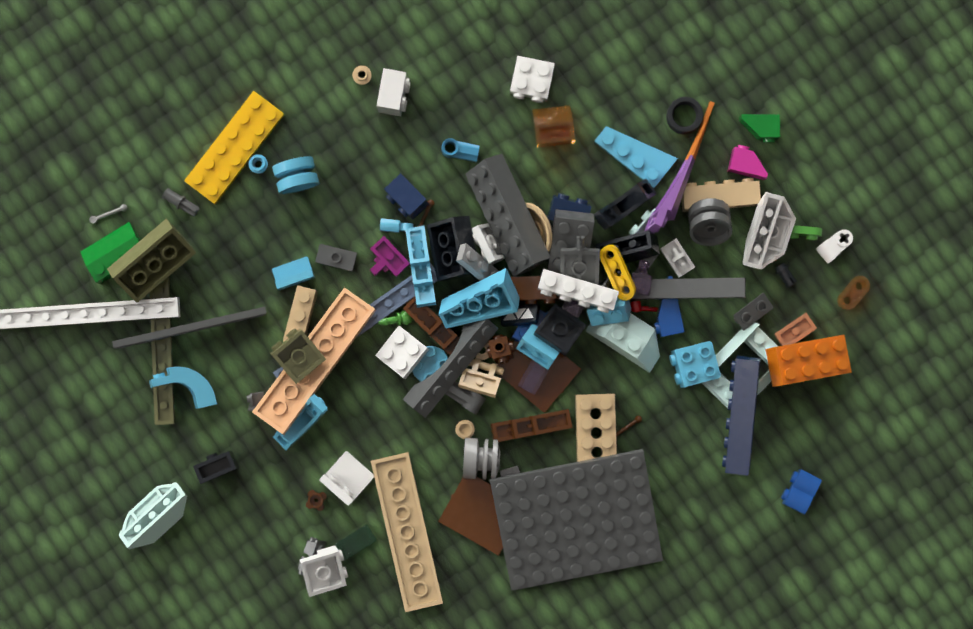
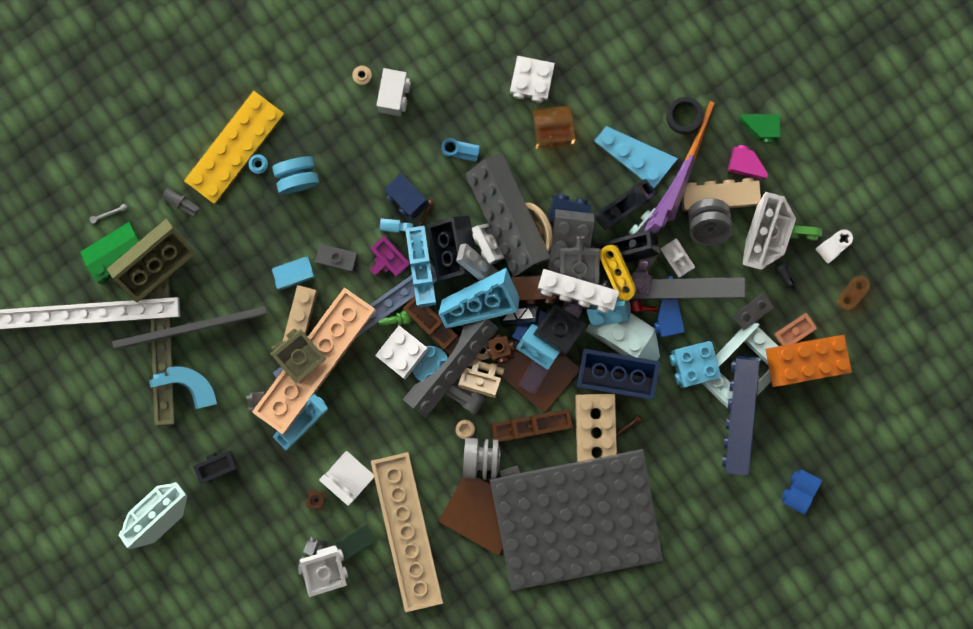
(618, 374): none -> dark blue slope

